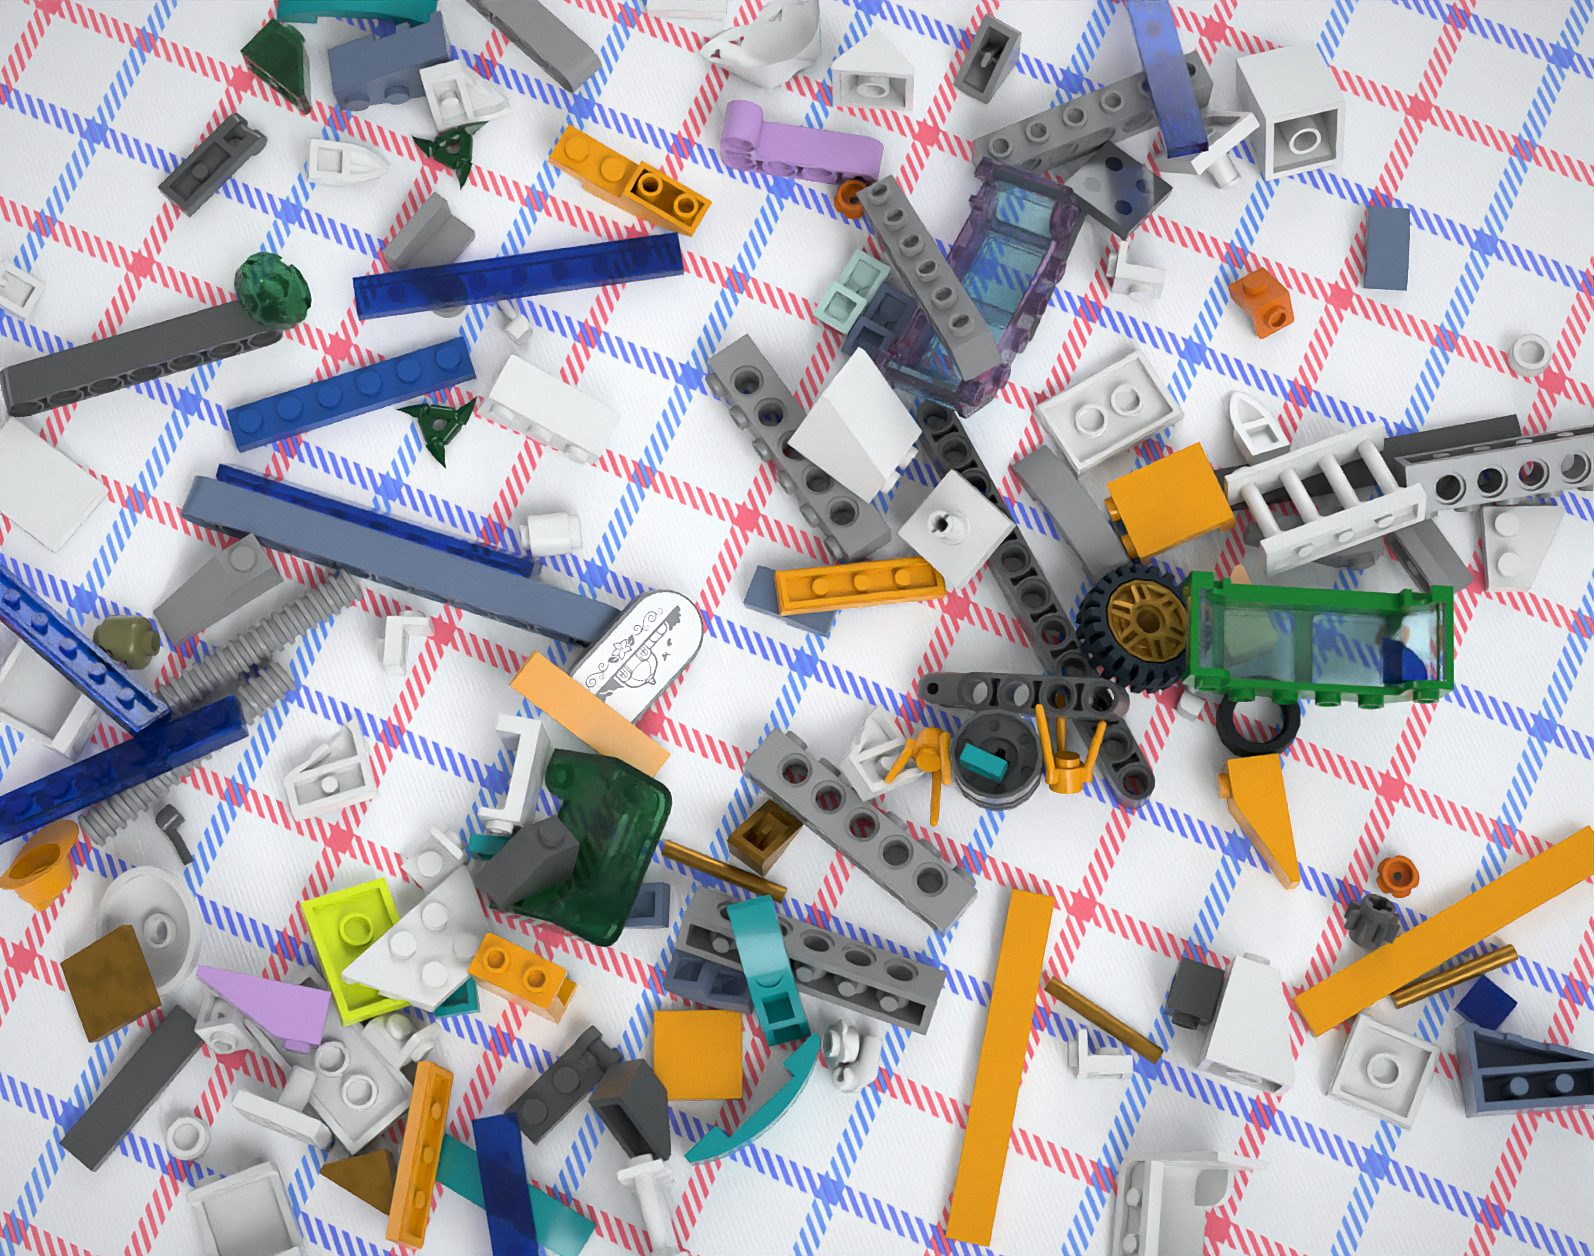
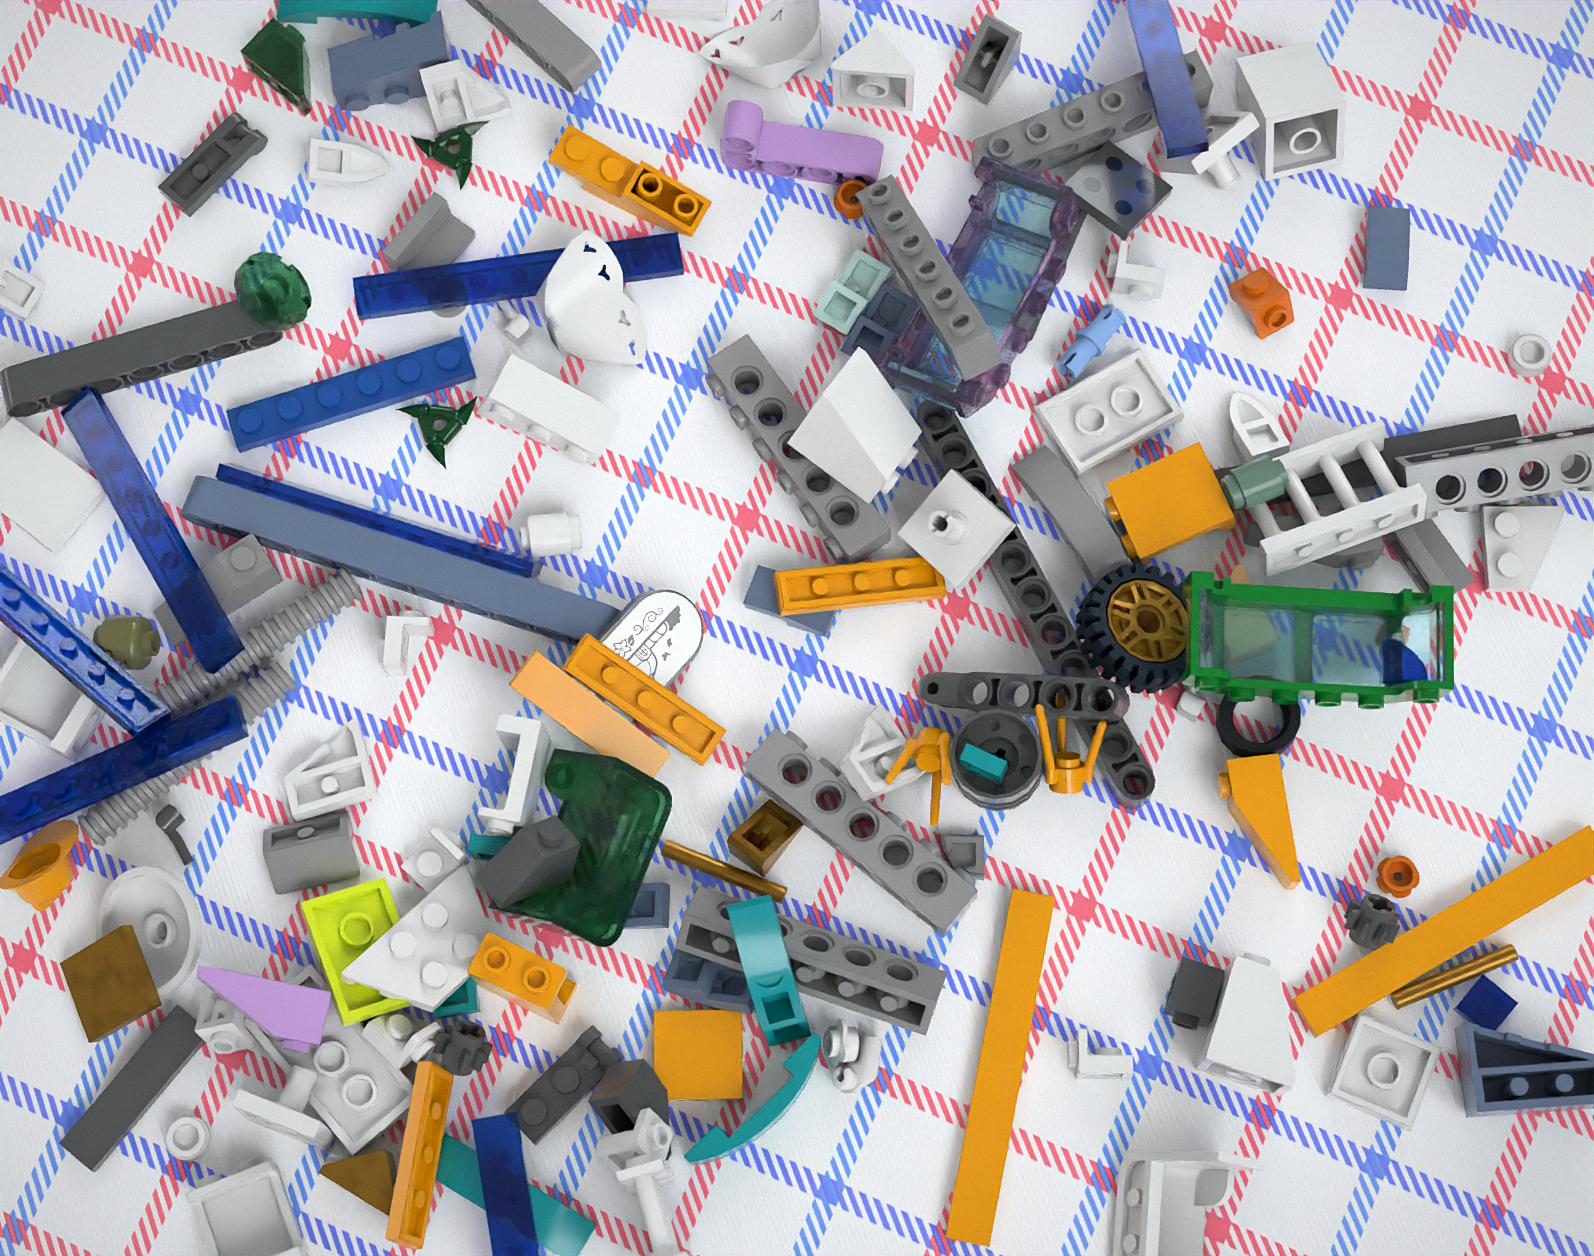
(152, 531): none -> clear blue tile
(310, 853): none -> light grey panel
(463, 1048): none -> dark grey gear
(589, 307): none -> white piece
(643, 699): none -> light orange tile
(649, 1136): none -> white bracket
(965, 852): none -> light grey tile
(1090, 342): none -> light blue pin
(1104, 1020): pearl gold bar -> none
(1255, 483): none -> sand green brick

